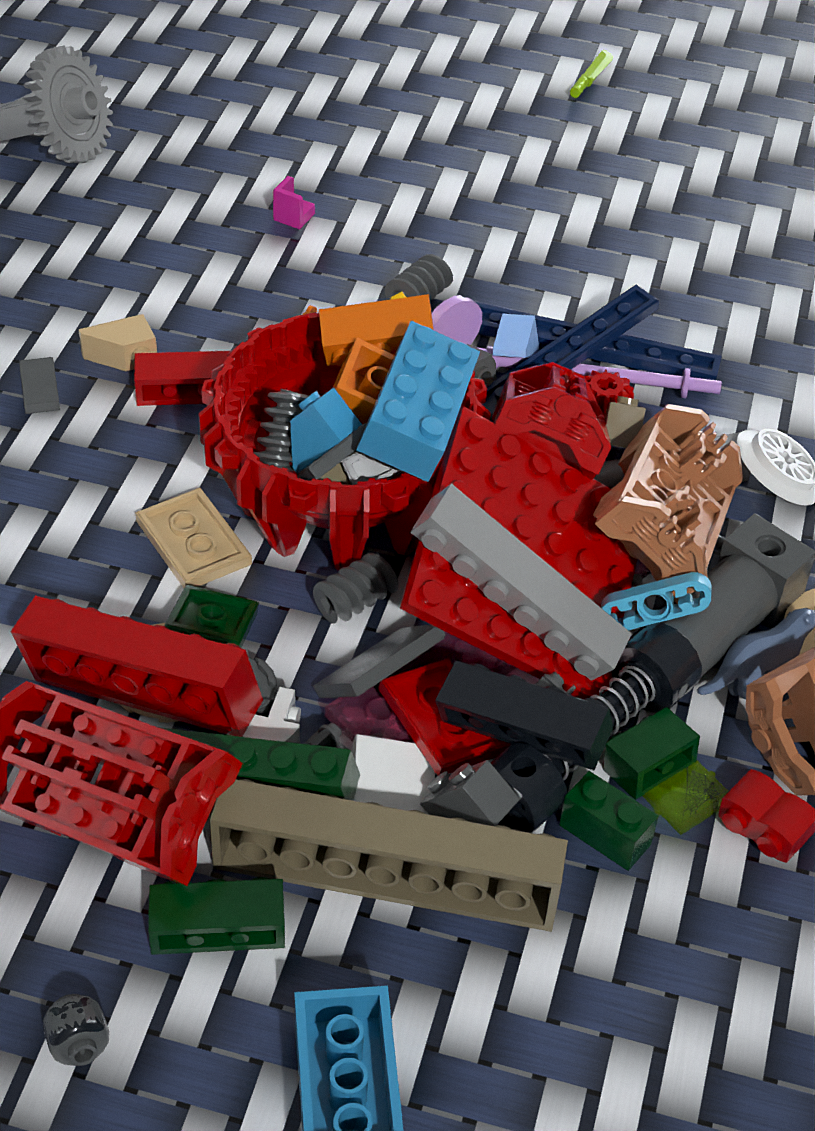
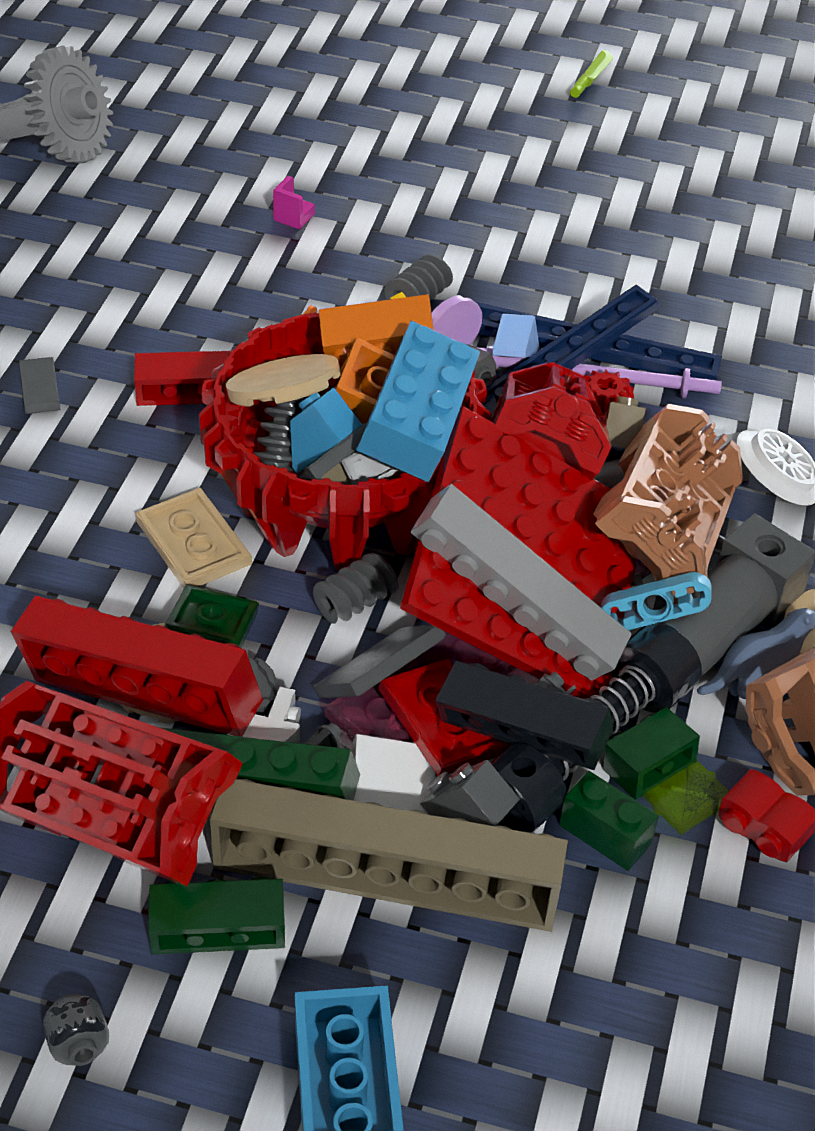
(117, 342): tan slope -> none
(283, 379): none -> tan tile

